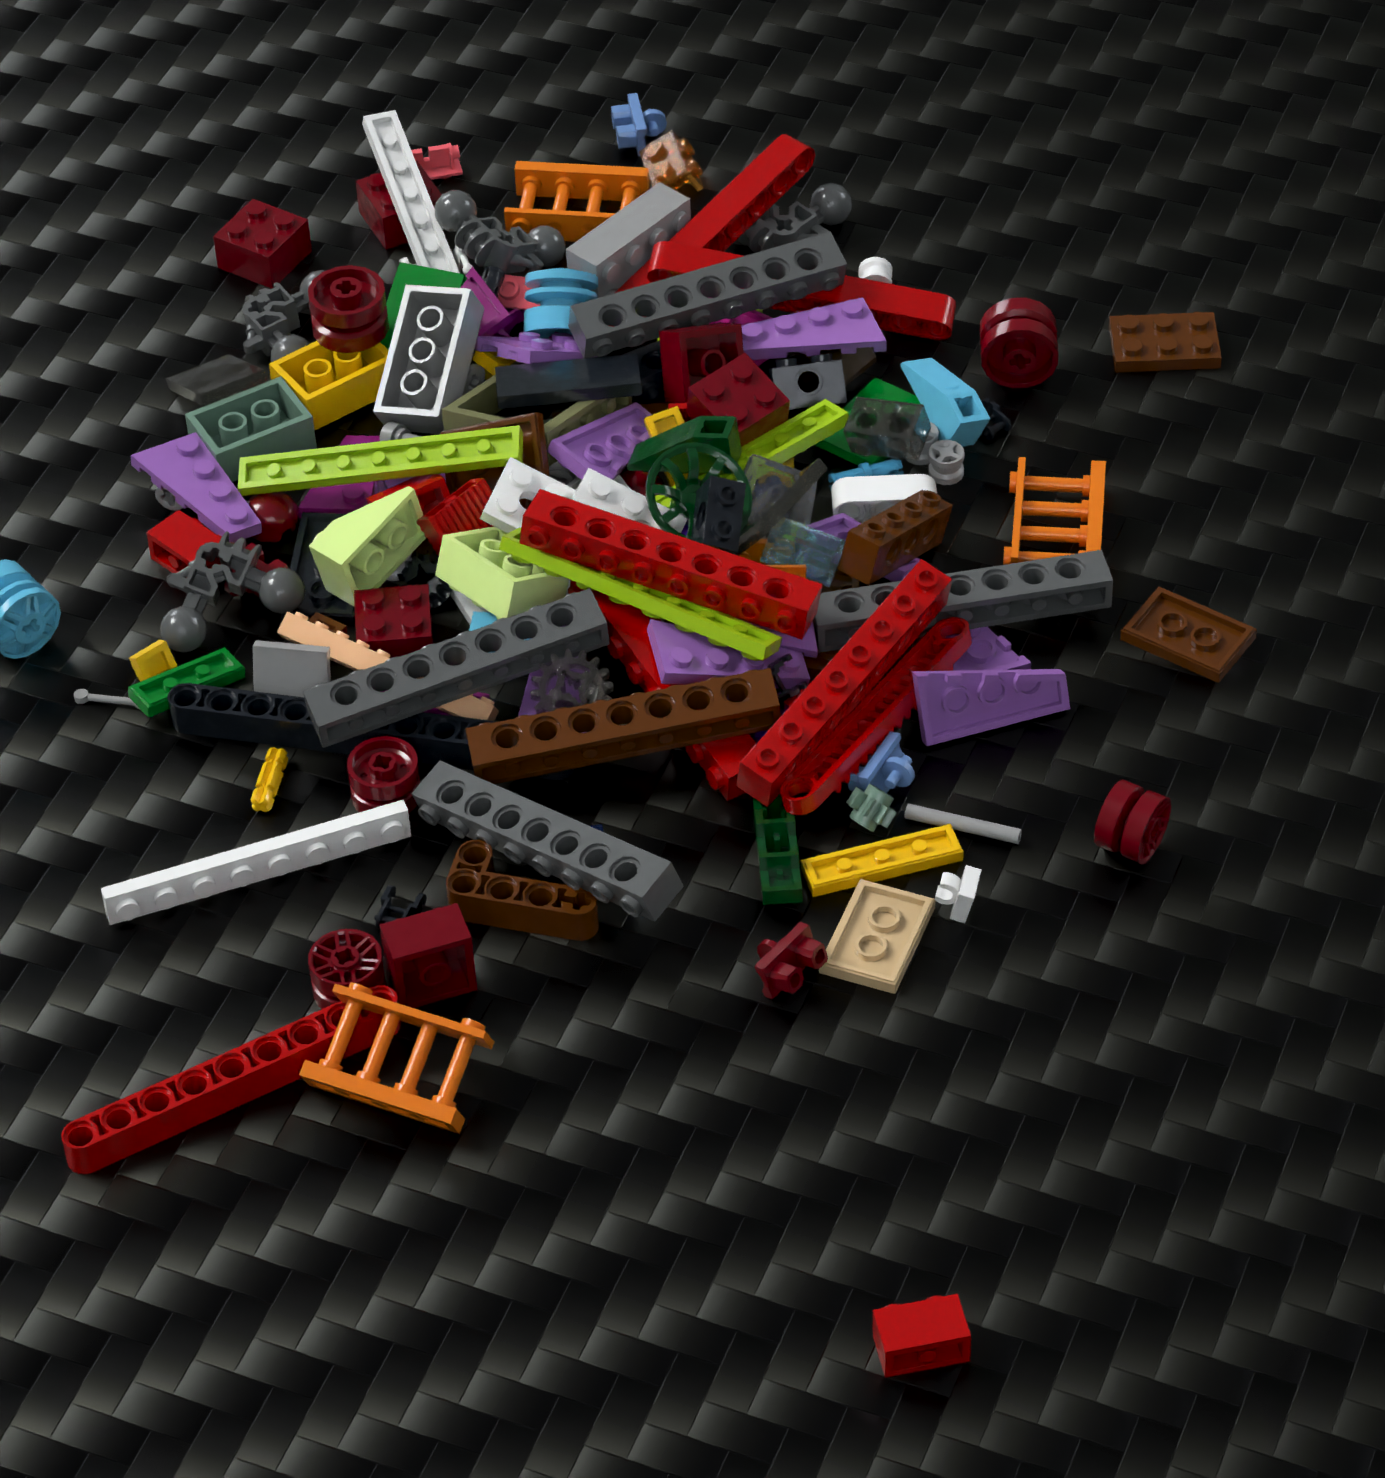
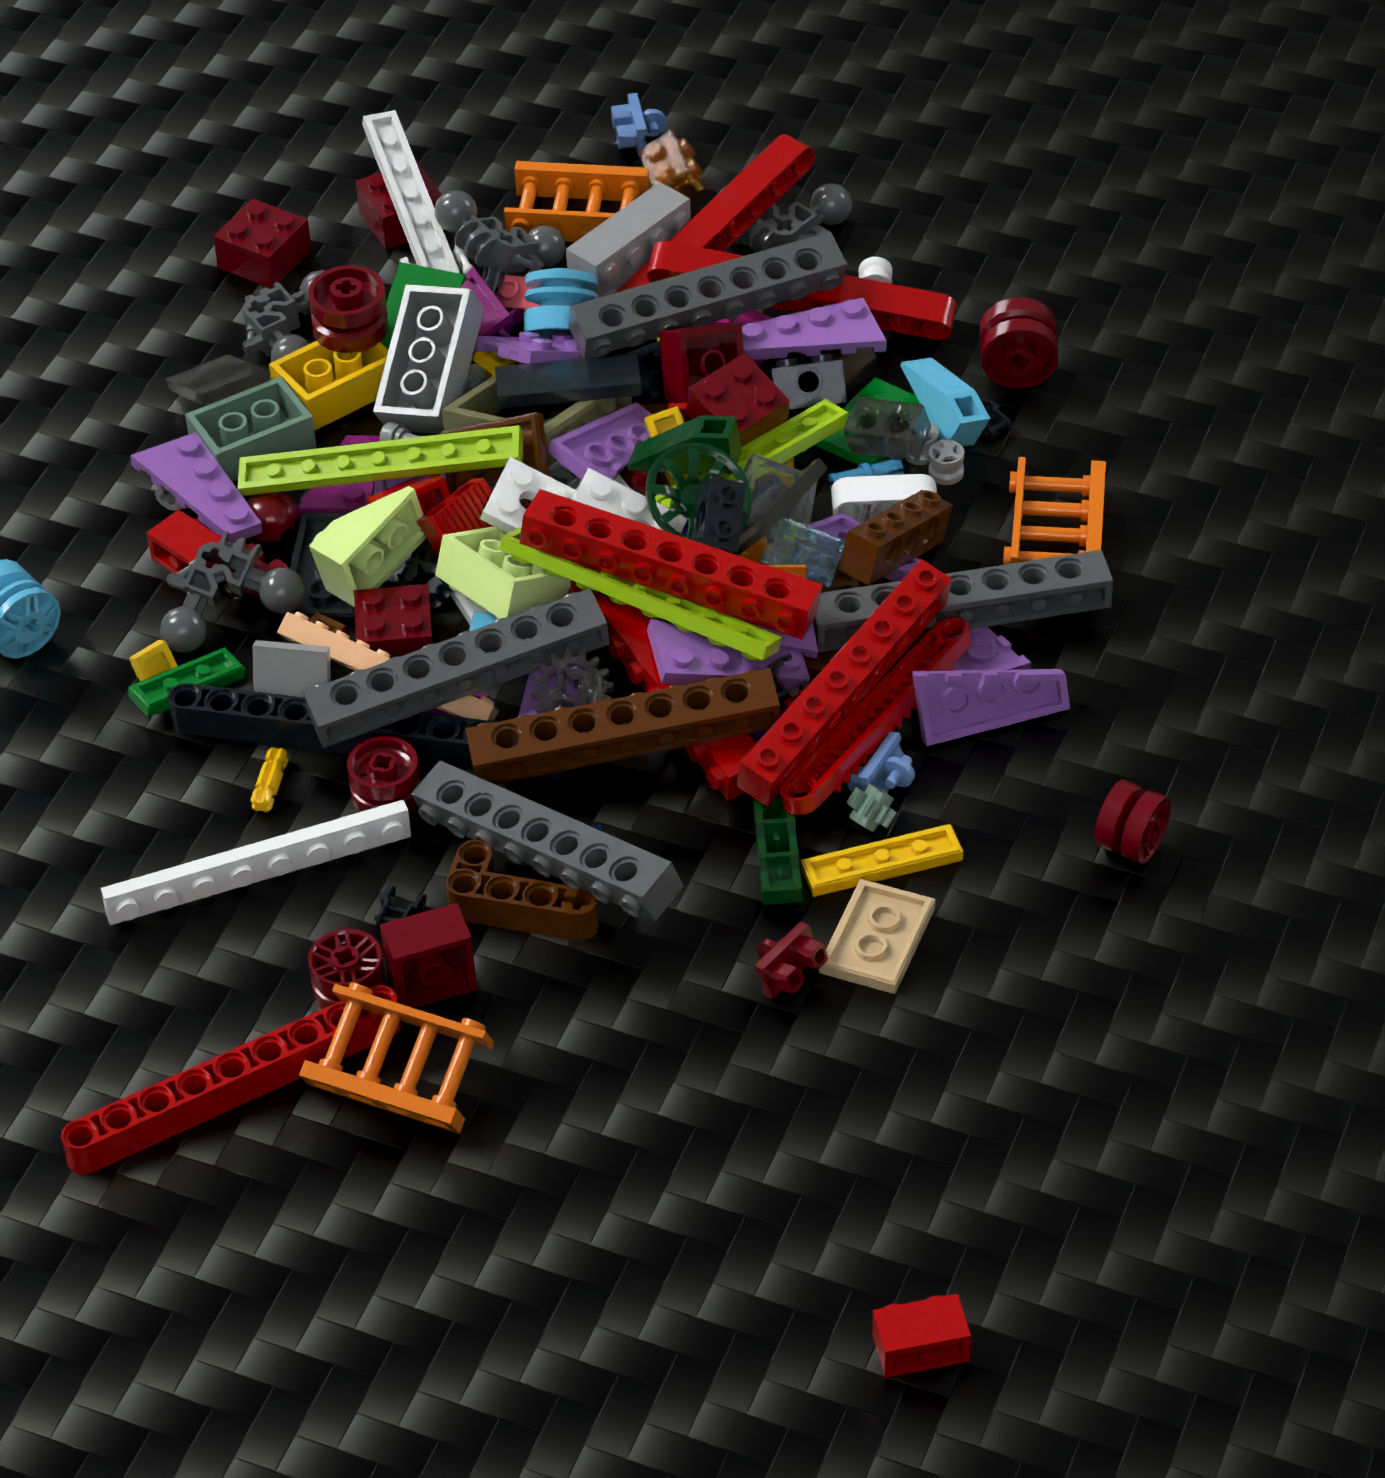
(82, 696): light grey hinge -> none
(442, 161): coral hinge -> none
(958, 892): white tile -> none
(963, 823): light grey bar -> none
(1164, 342): reddish brown plate -> none
(1188, 634): reddish brown tile -> none

